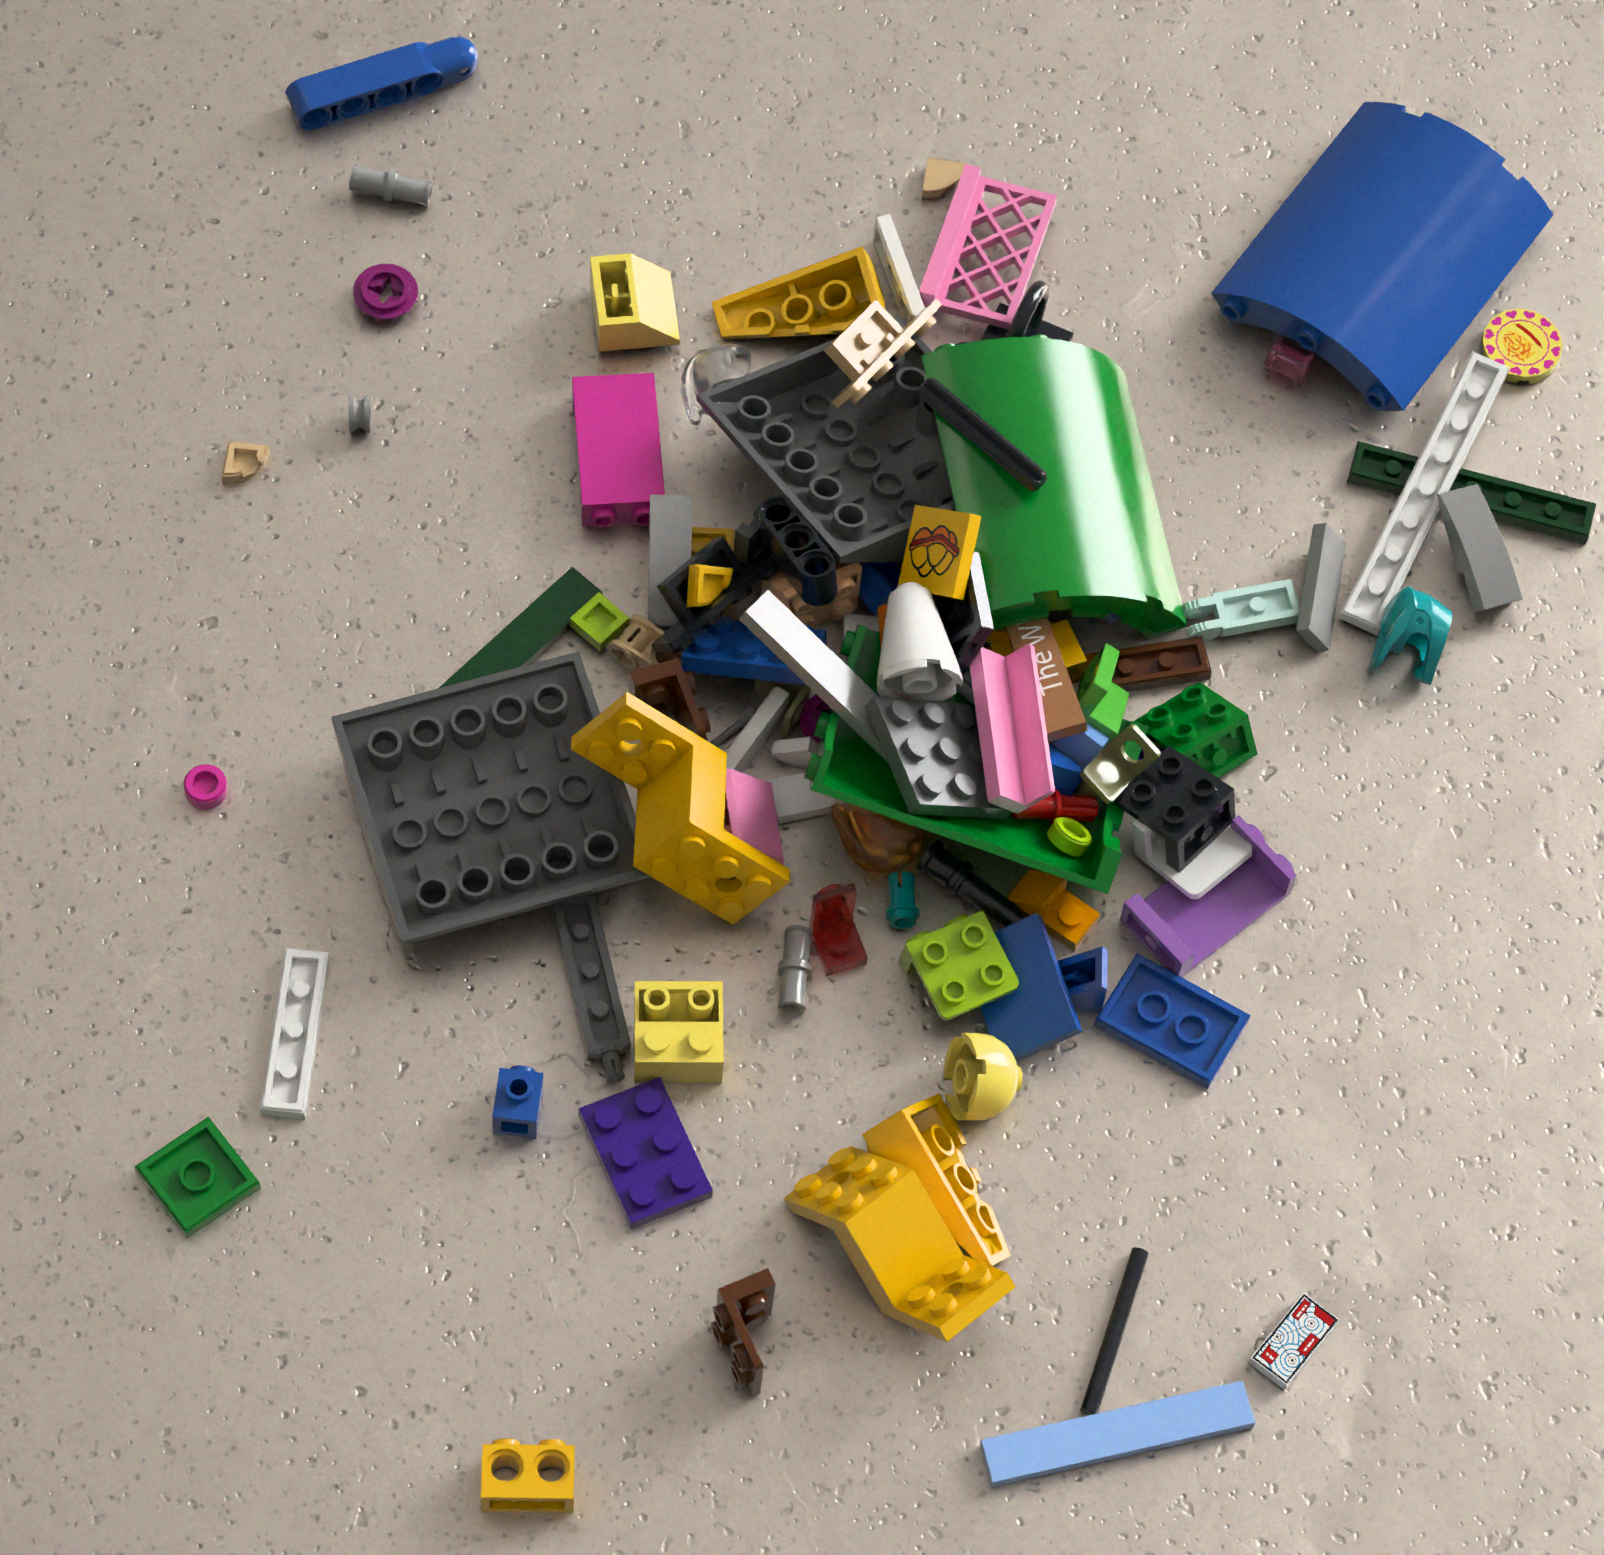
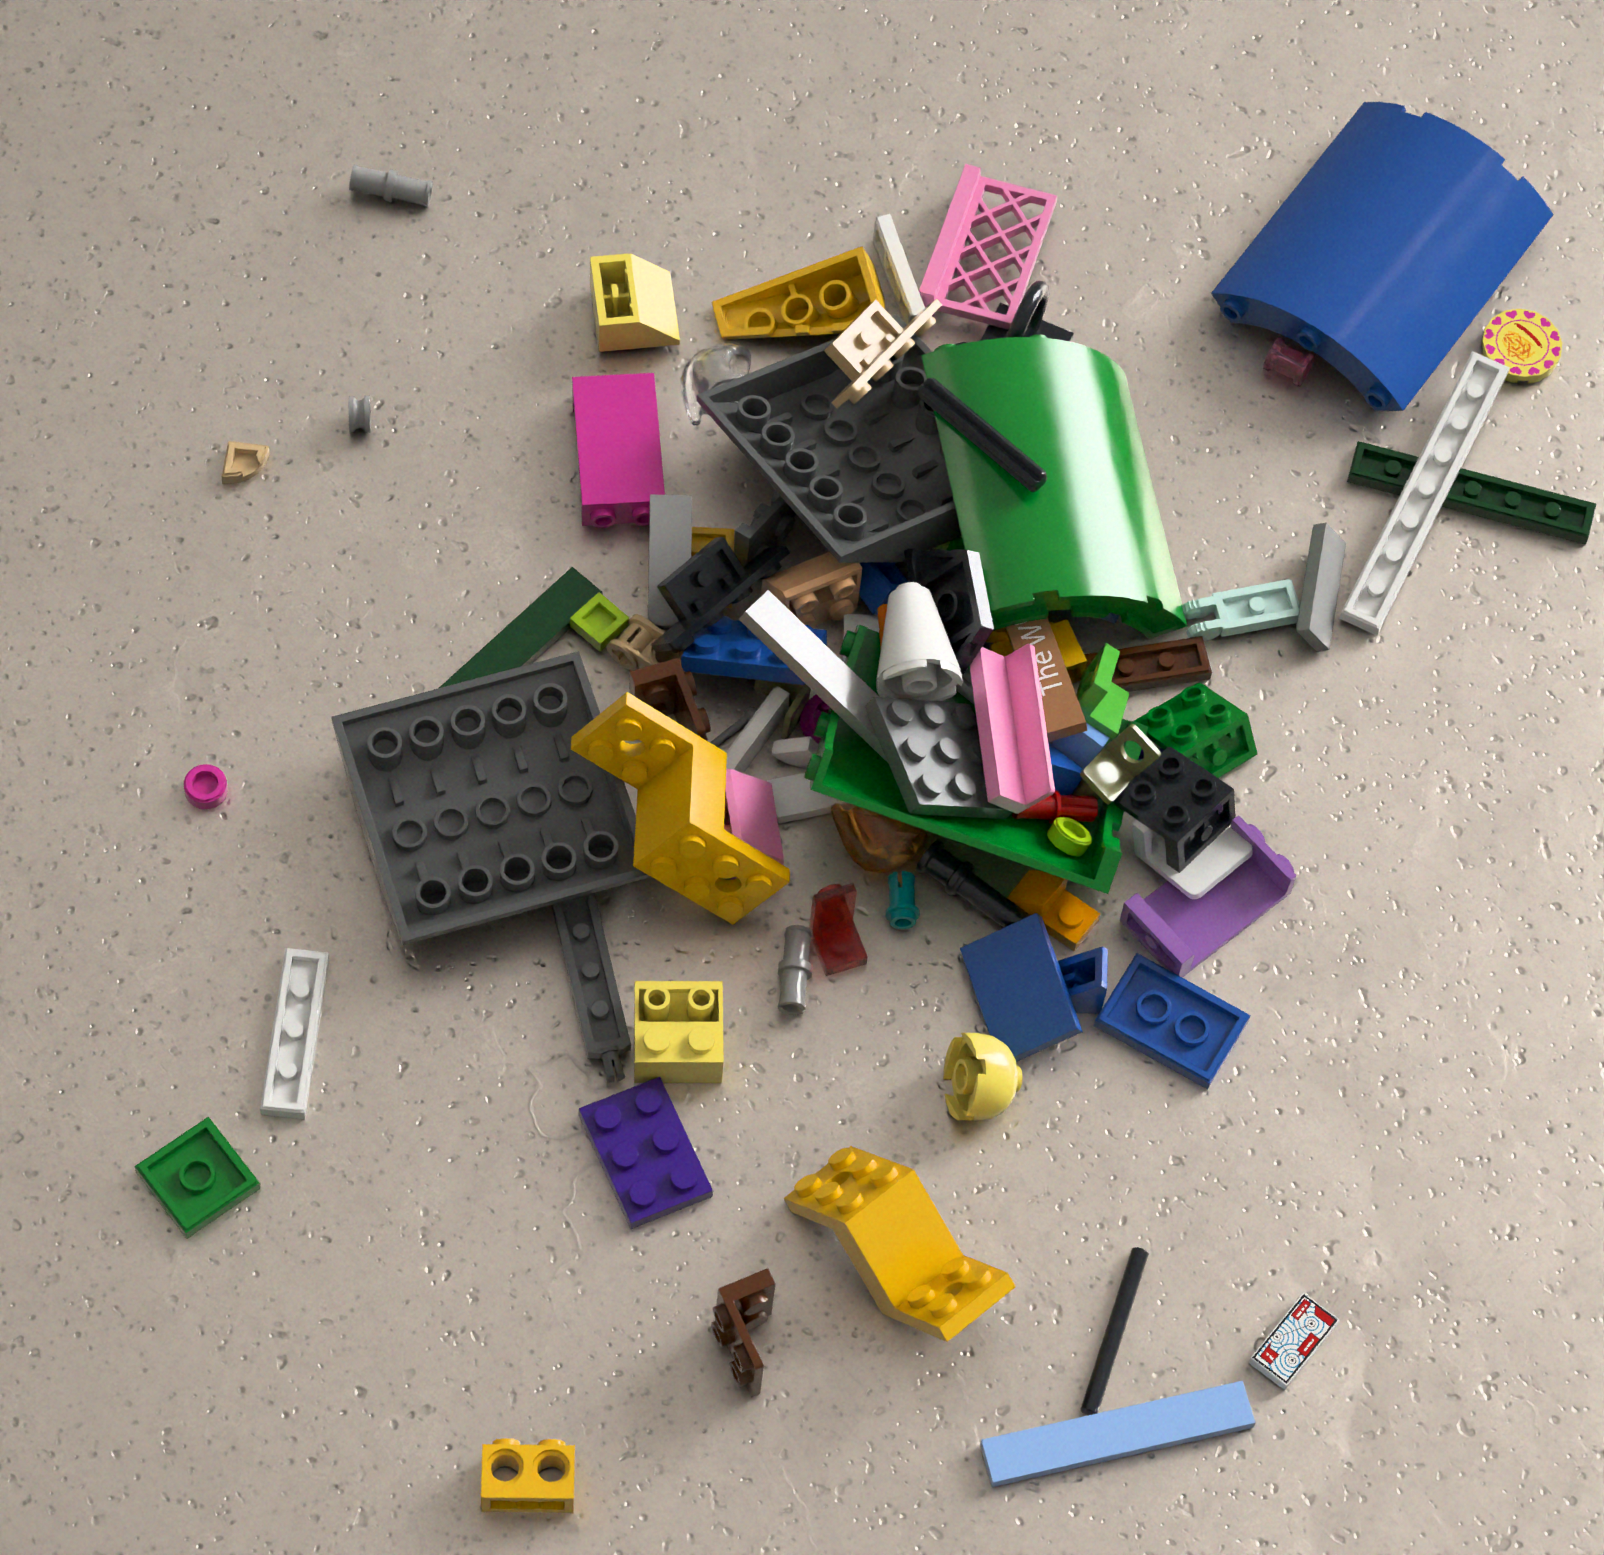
(372, 284): magenta gear -> none
(380, 81): blue piece -> none
(518, 1102): blue brick -> none
(706, 583): yellow tile -> none
(798, 552): black beam -> none
(930, 1143): yellow wedge -> none
(940, 550): yellow tile -> none
(941, 177): tan tile -> none
(960, 965): lime bracket -> none
(1414, 620): teal helmet -> none
(1478, 548): light grey slope -> none

